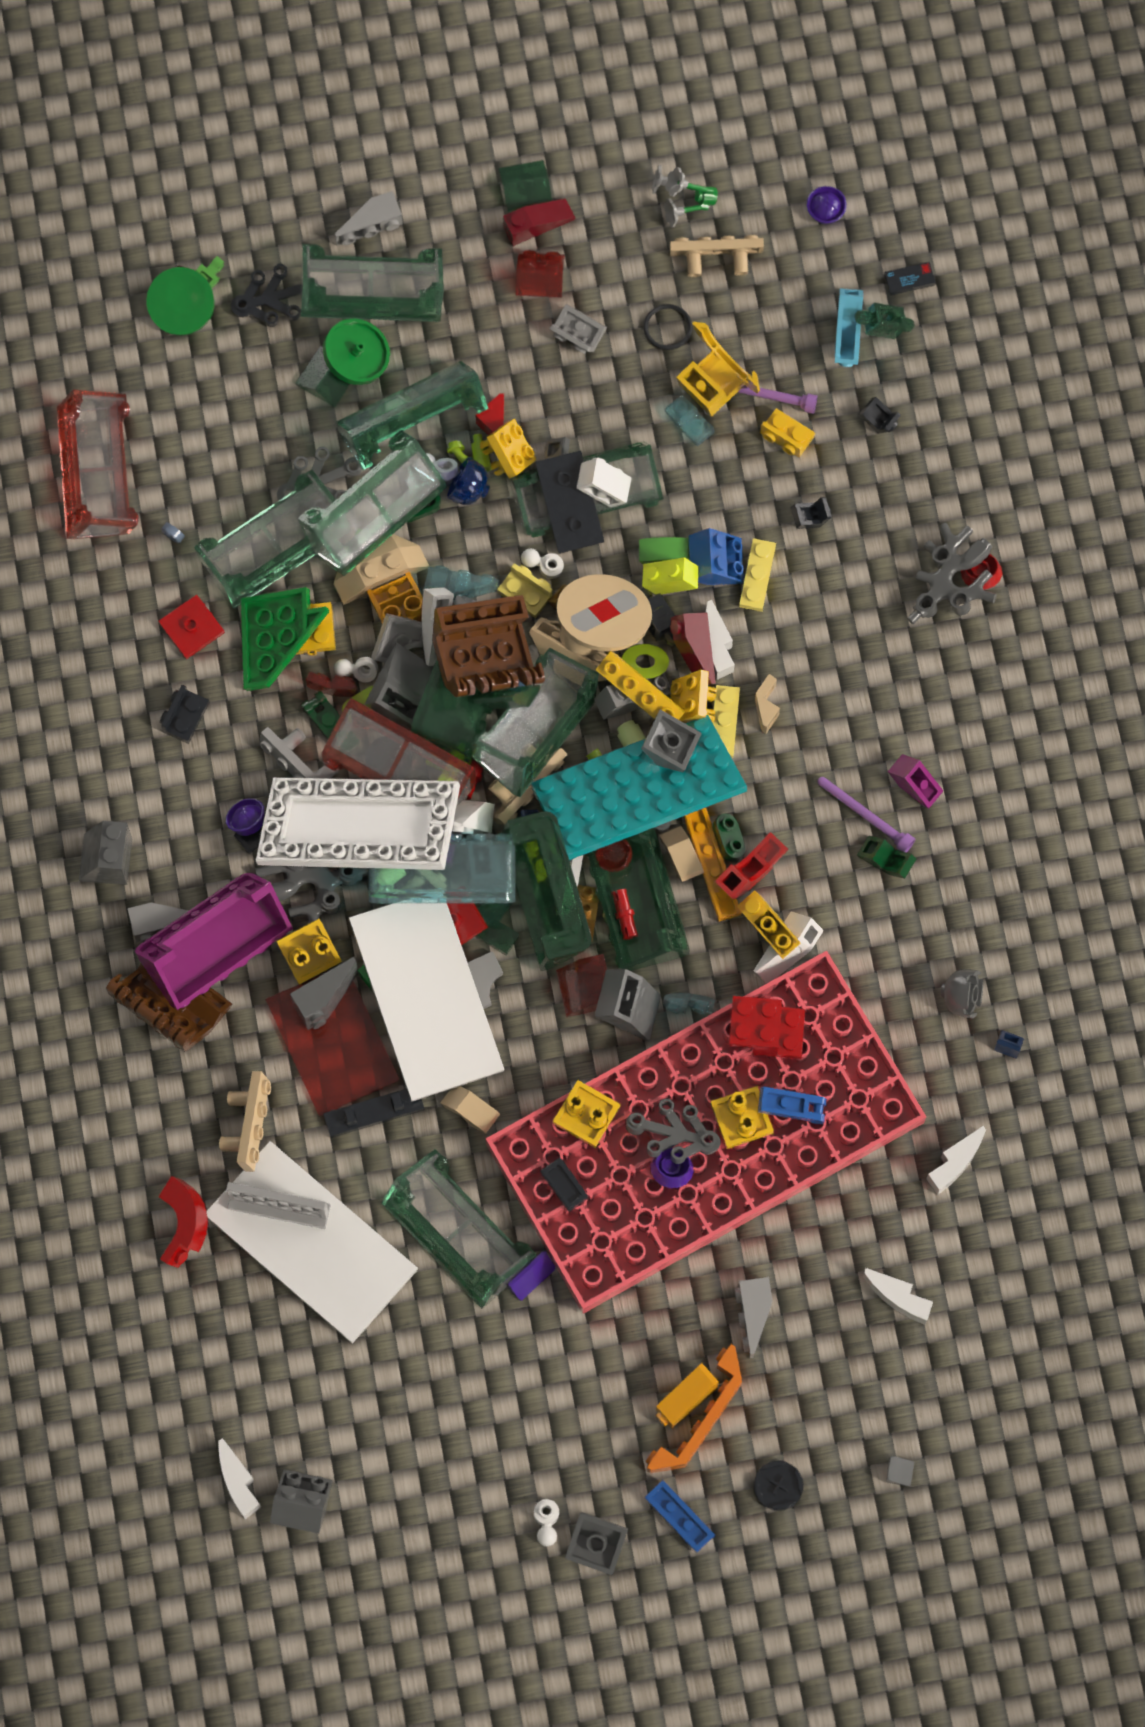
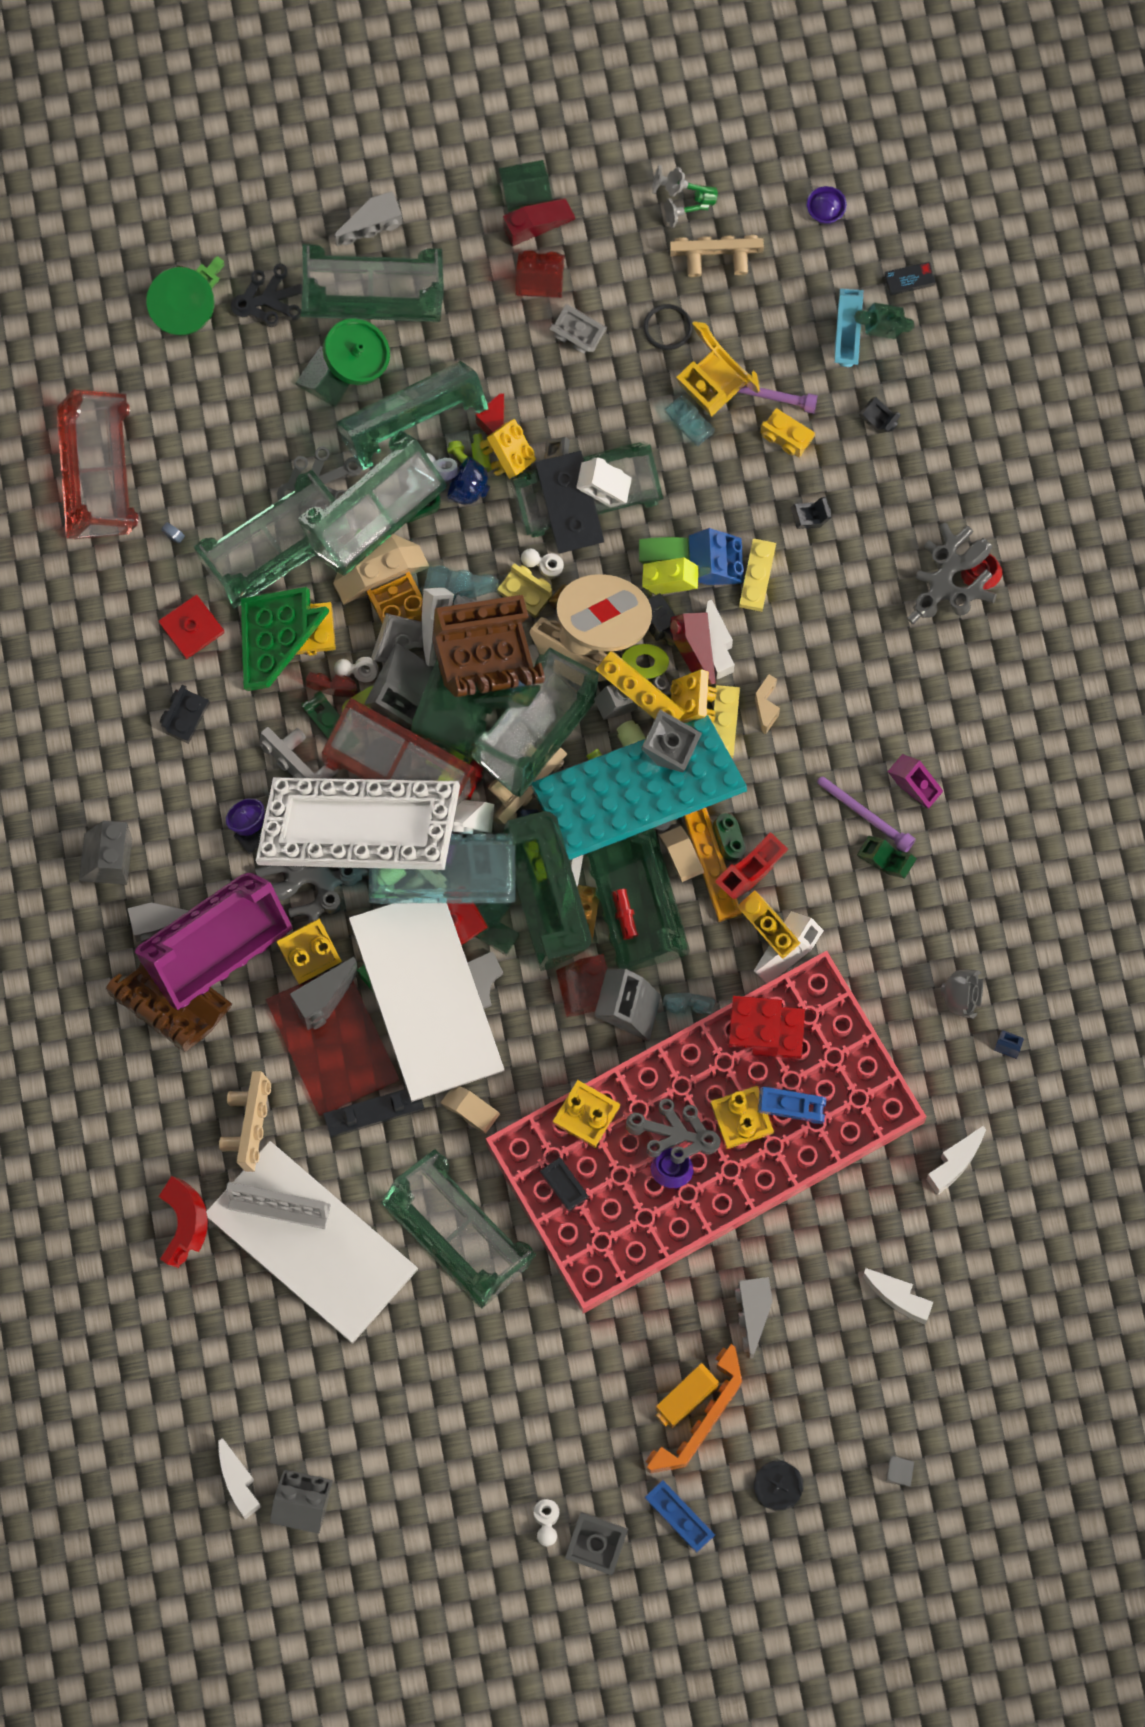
(531, 1276): dark purple slope -> none
(614, 856): clear red hair -> none

